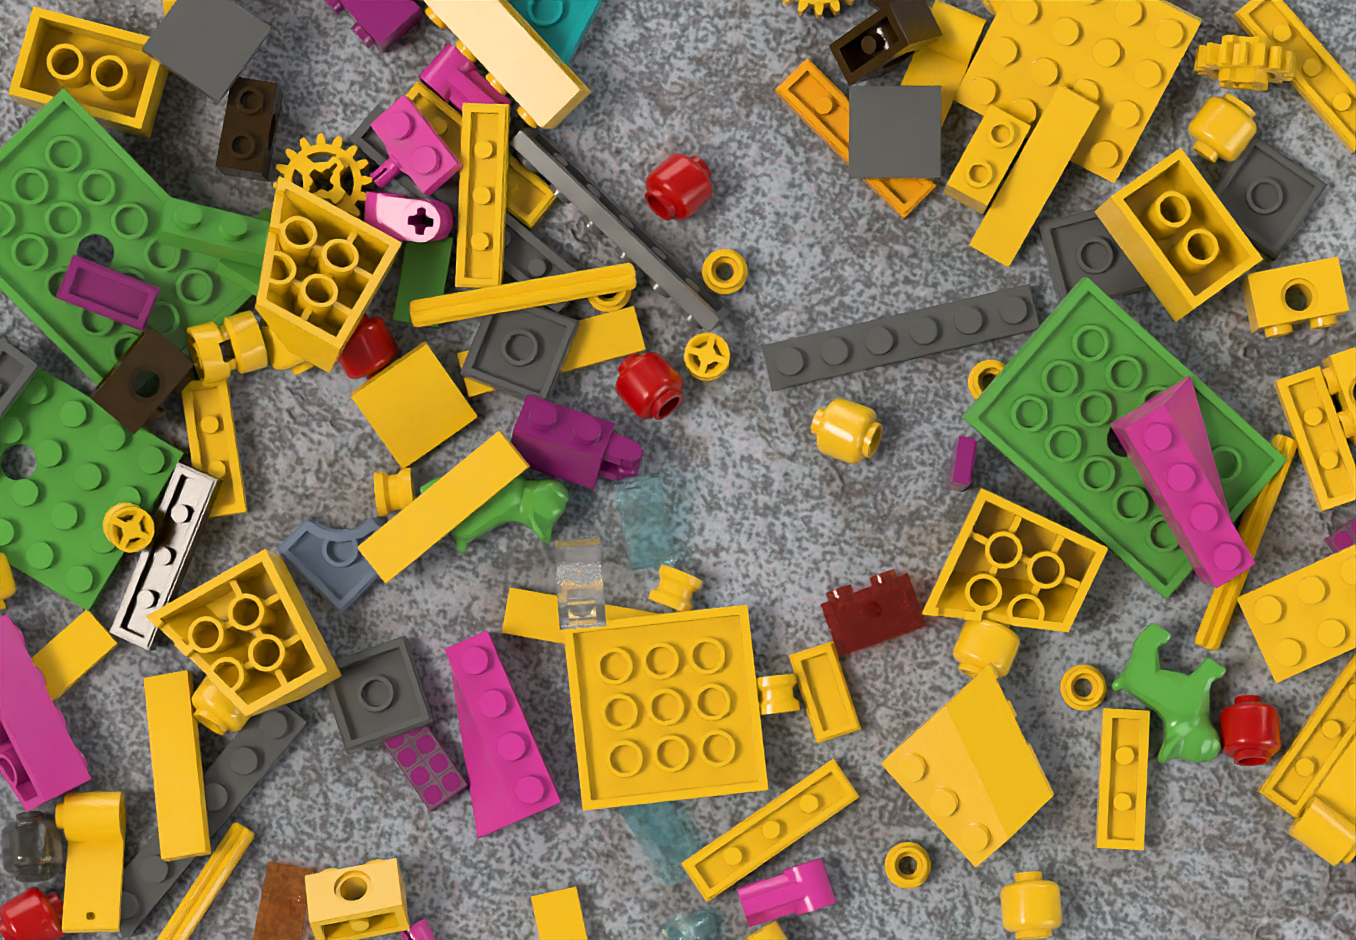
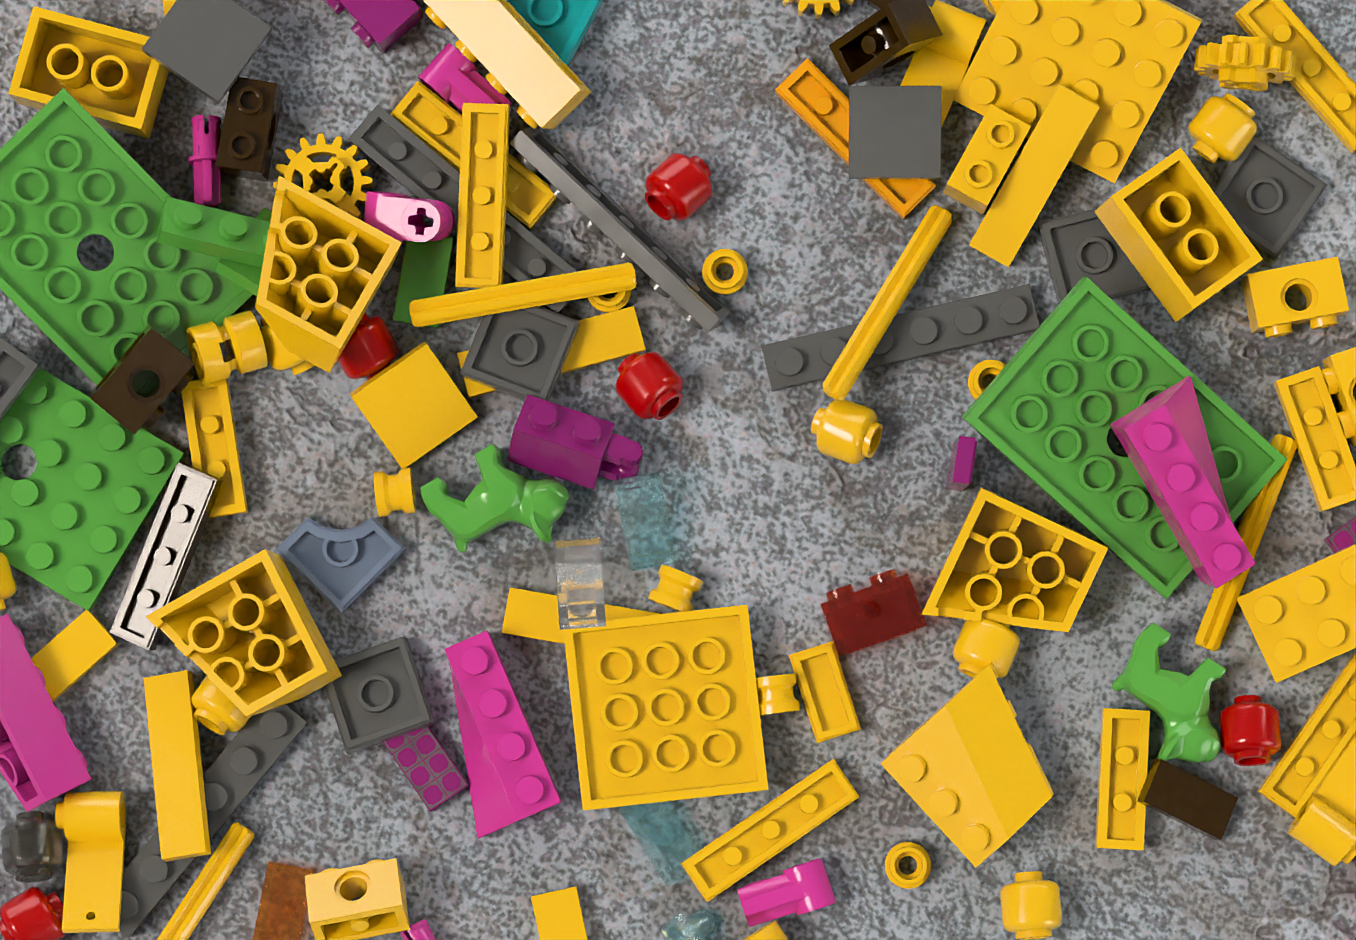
(107, 292): magenta tile -> none
(136, 532): yellow wheel -> none
(205, 150): none -> dark pink axle
(412, 148): dark pink plate -> none
(443, 506): yellow tile -> none
(708, 349): yellow wheel -> none
(887, 303): none -> yellow axle
(1097, 683): yellow plate -> none
(1187, 799): none -> dark brown tile

